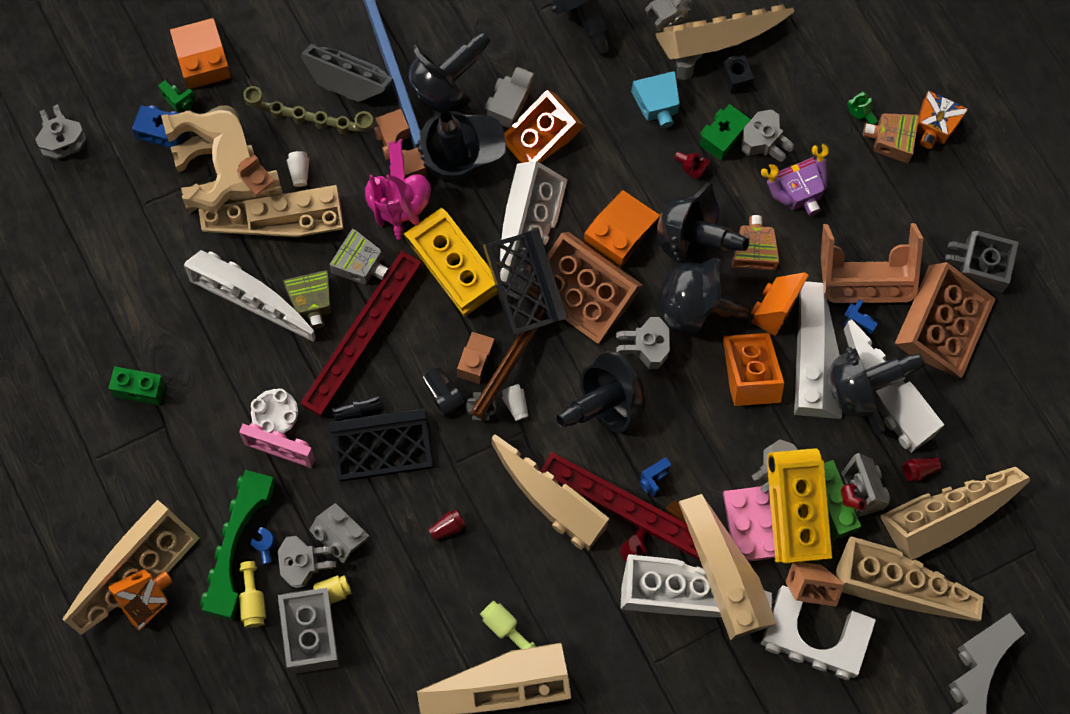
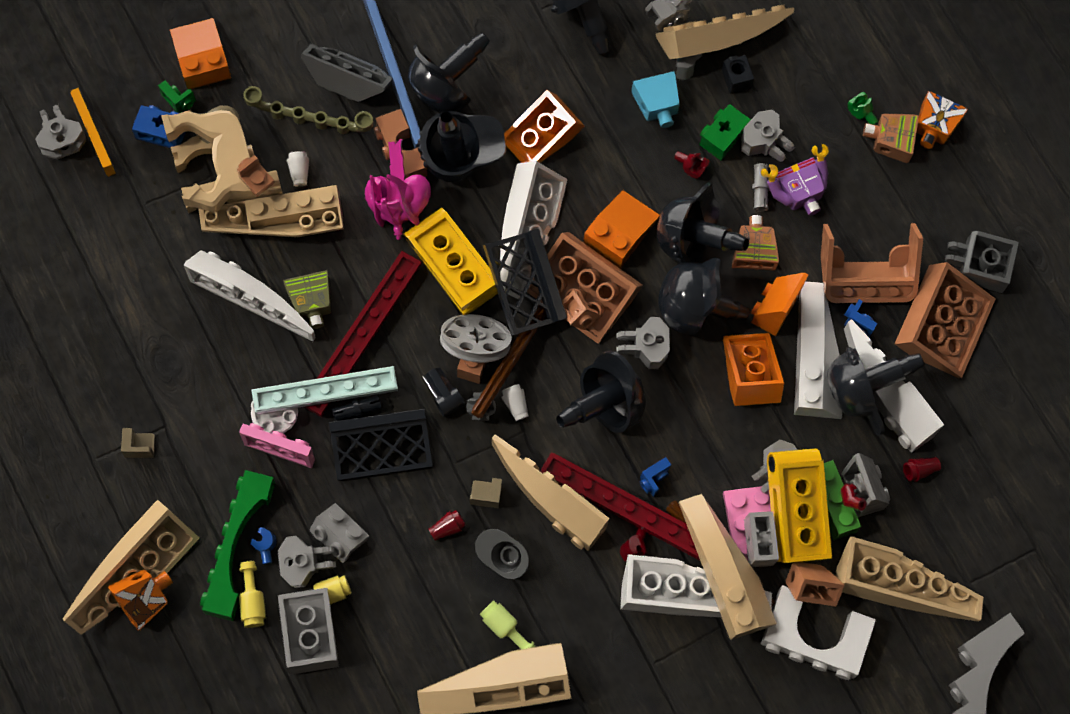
(92, 131): none -> light orange tile
(137, 386): green brick -> none
(137, 444): none -> dark tan panel
(324, 390): none -> light aqua tile
(358, 259): light grey torso -> none
(467, 339): none -> light grey wedge
(486, 493): none -> dark tan panel
(502, 553): none -> dark grey piece
(510, 97): light grey hinge -> none
(578, 311): none -> nougat bracket
(760, 188): none -> light grey pin
(761, 539): none -> light grey brick
(938, 519): tan wedge -> none

